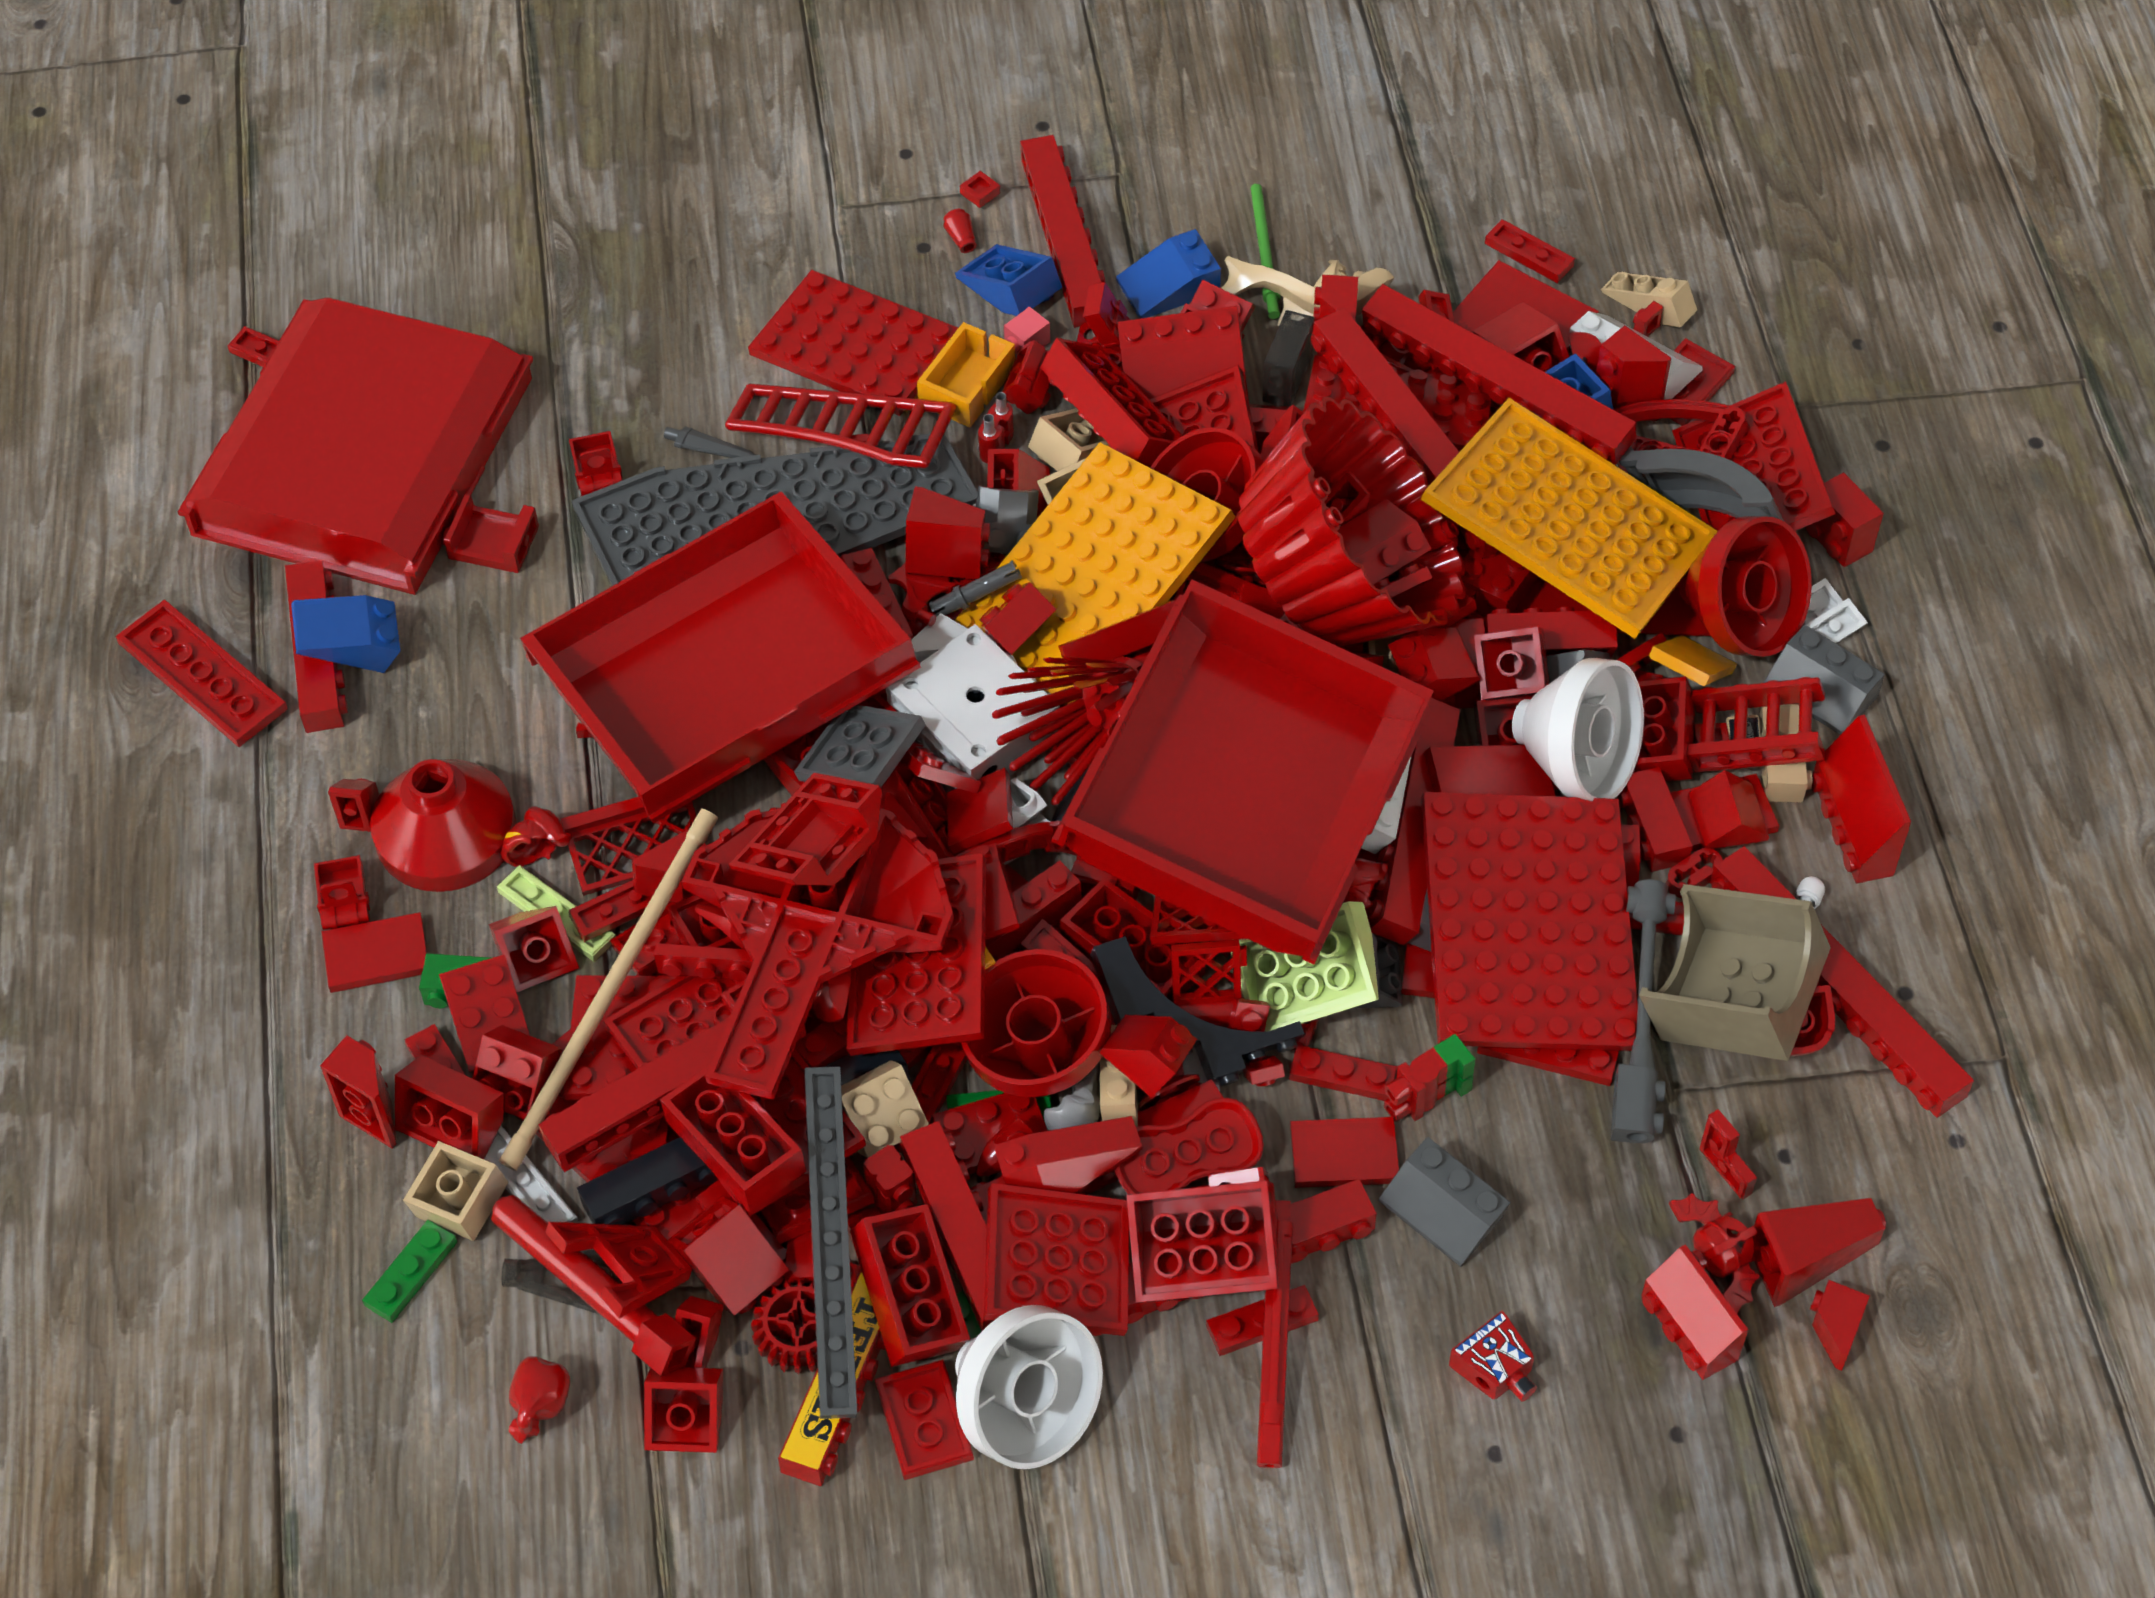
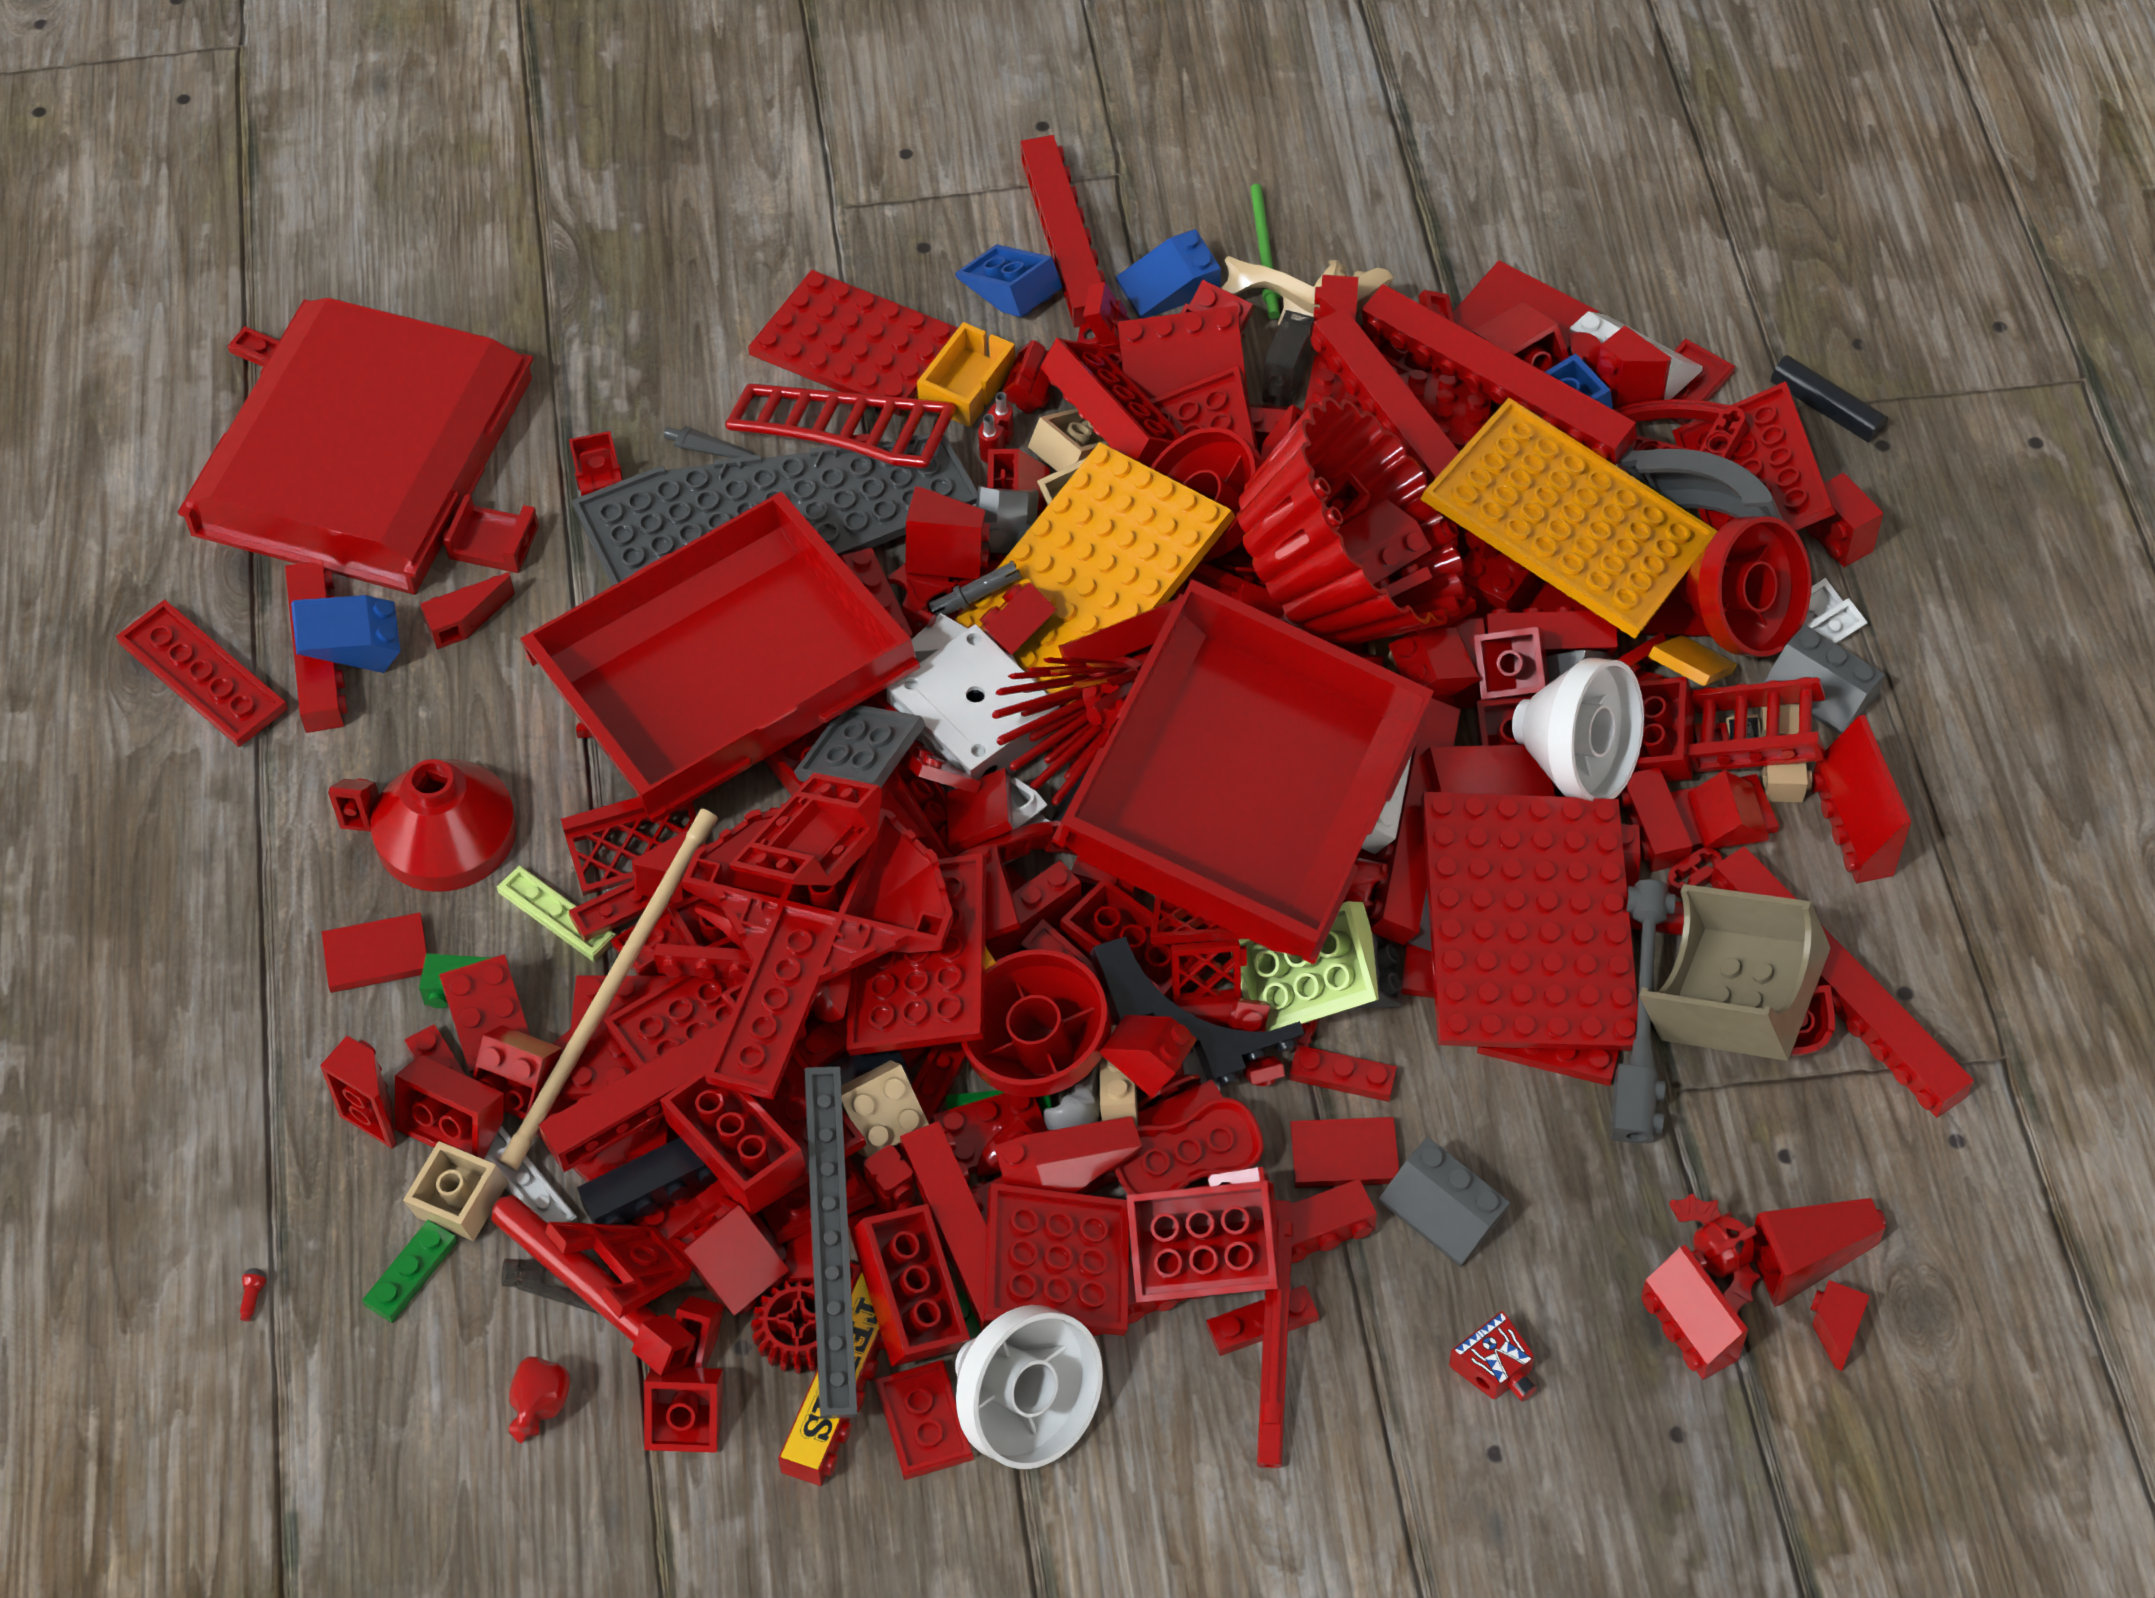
(253, 1282): none -> red piece
(341, 892): red piece -> none
(462, 612): none -> red slope
(534, 838): red hair -> none
(534, 946): red slope -> none
(960, 229): red cone -> none
(980, 189): red plate -> none
(1027, 327): coral brick -> none
(1429, 1078): red hips -> none
(1529, 251): red plate -> none
(1641, 290): tan slope -> none
(1648, 319): red plate -> none
(1719, 1147): red tile -> none
(1811, 890): white cylinder -> none
(1829, 399): none -> black brick

